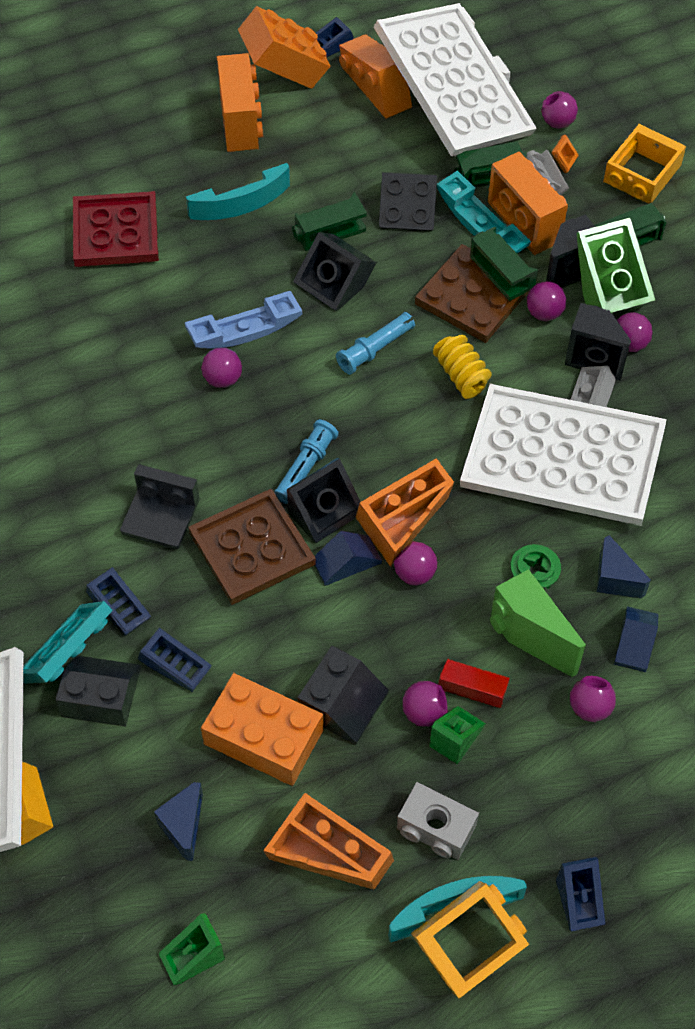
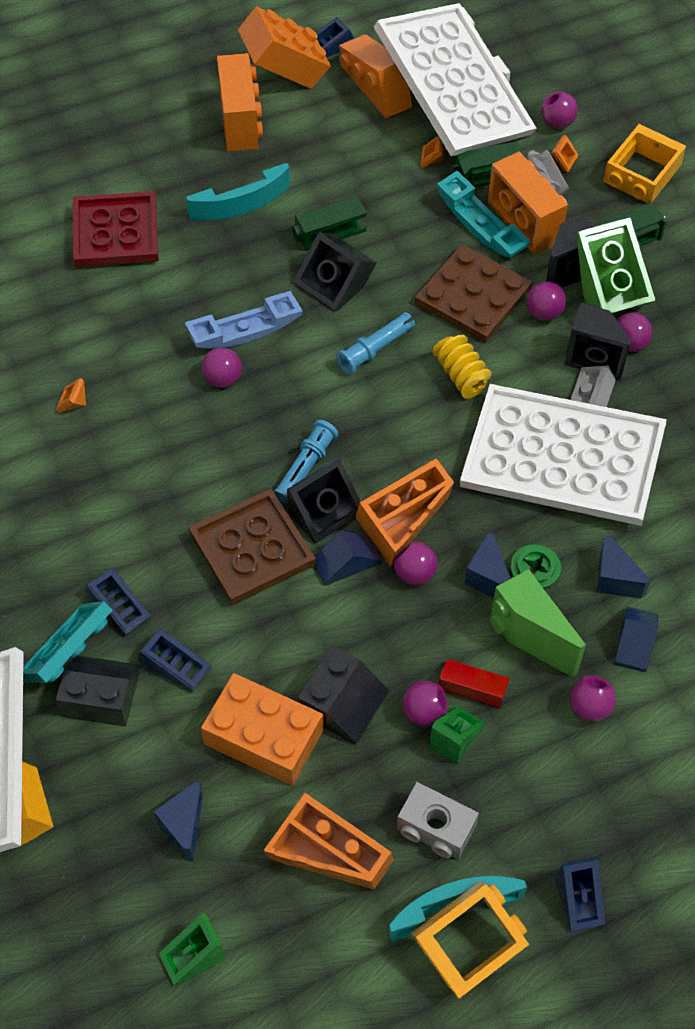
(72, 397): none -> orange slope
(161, 507): black bracket -> none
(407, 201): black bracket -> none
(433, 152): none -> orange slope
(487, 567): none -> dark blue slope
(502, 264): dark green window -> none

